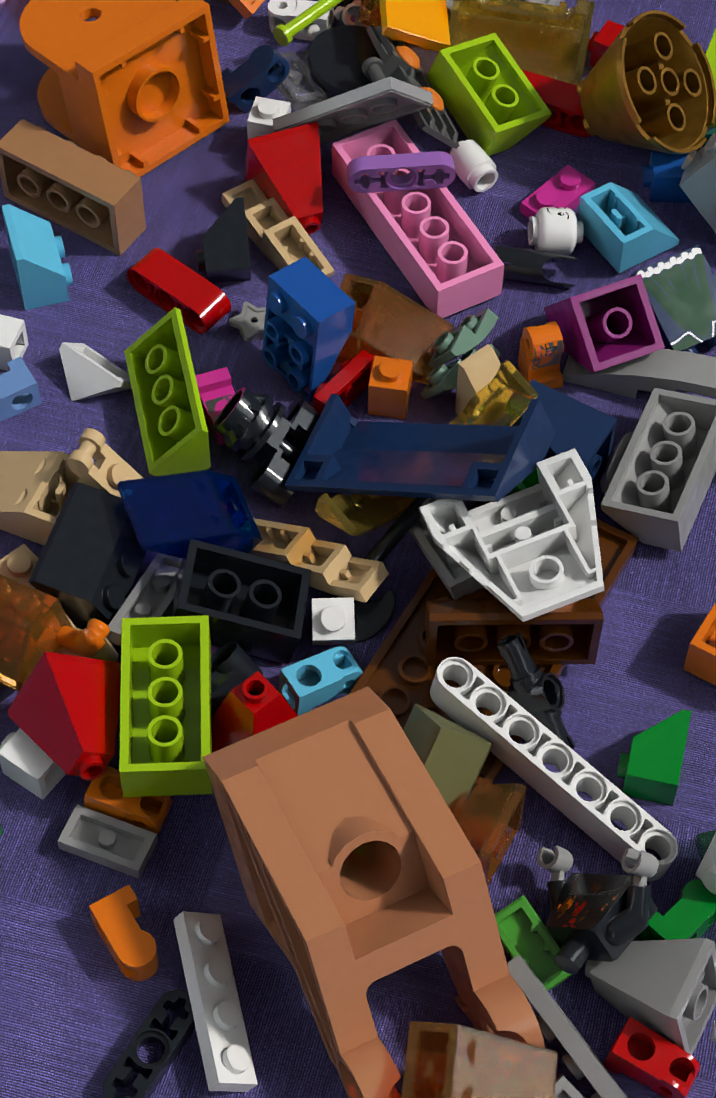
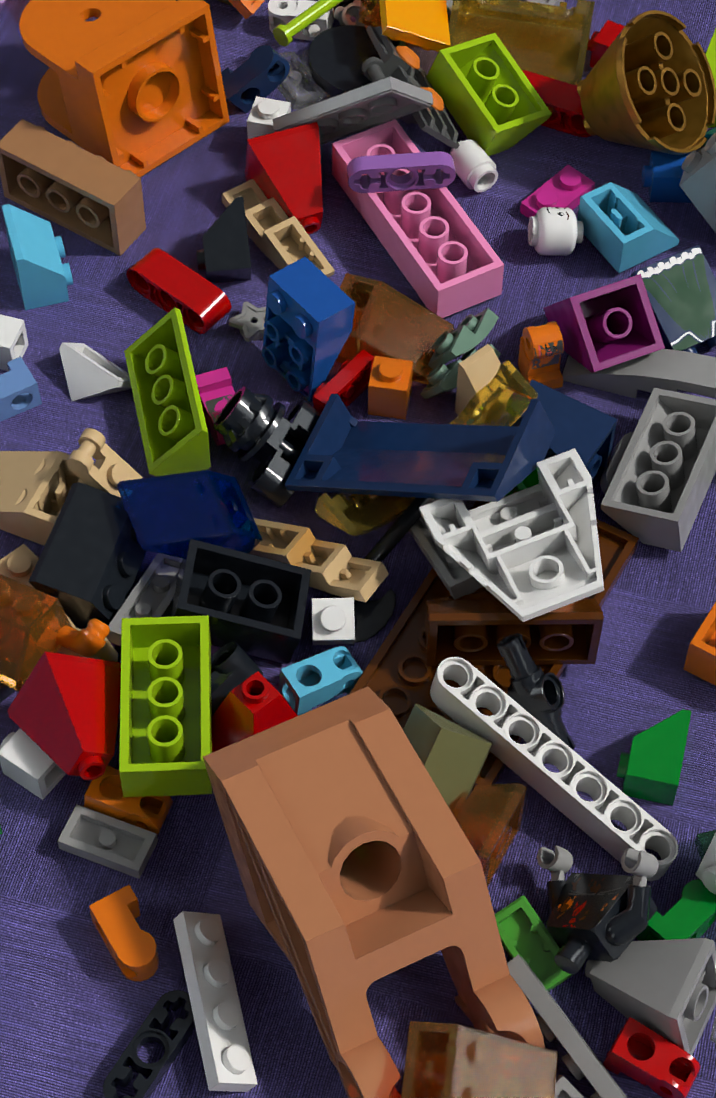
(528, 265): black piece -> none

